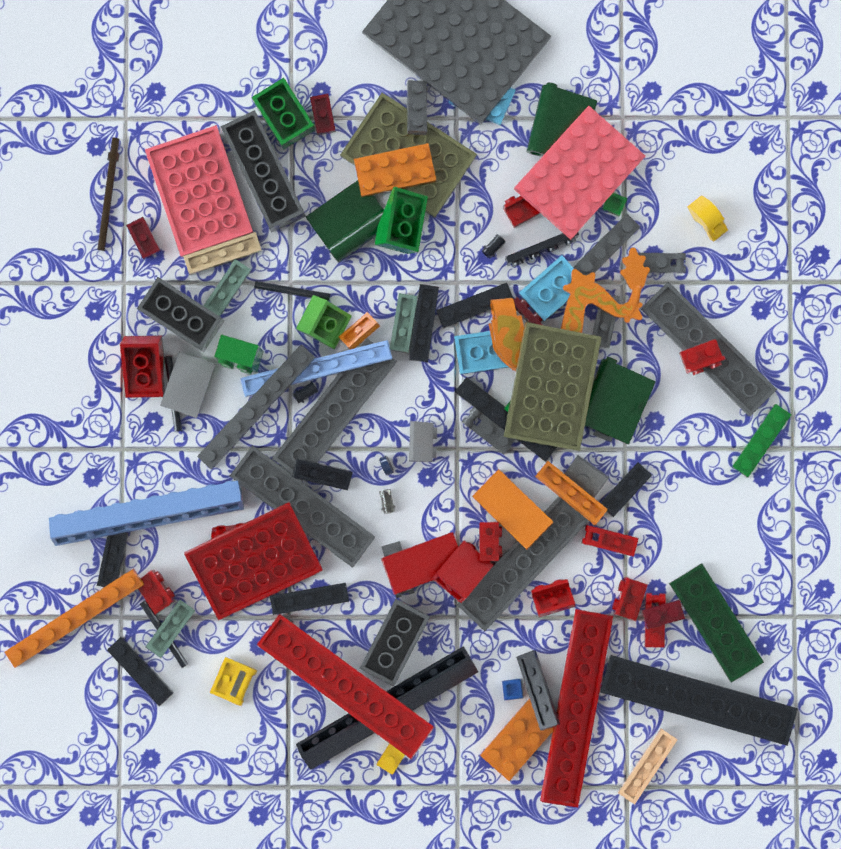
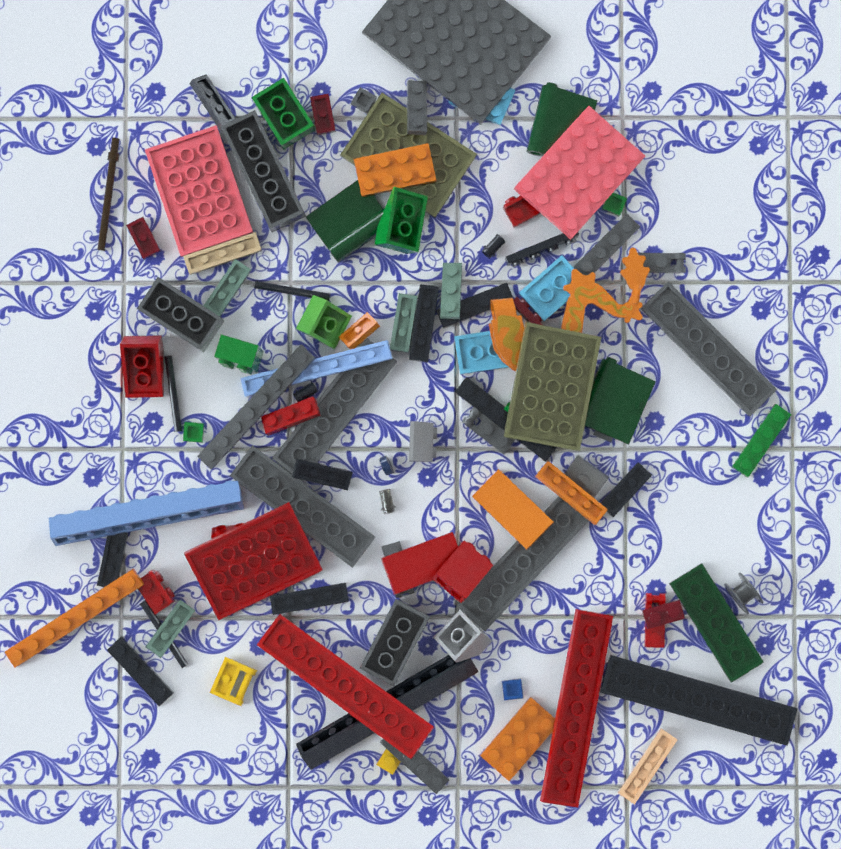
(187, 384): light grey tile -> none
(193, 432): none -> green tile
(212, 100): none -> plate
(290, 416): none -> red plate
(363, 100): none -> dark grey plate
(420, 767): none -> dark grey plate
(451, 291): none -> sand green plate
(462, 637): none -> light grey slope
(489, 541): red bracket -> none
(538, 690): plate -> none
(552, 597): red bracket -> none
(604, 325): dark grey plate -> none
(610, 541): red plate -> none
(629, 599): red bracket -> none
(702, 356): red bracket -> none
(709, 217): yellow brick -> none
(743, 593): none -> dark grey piece

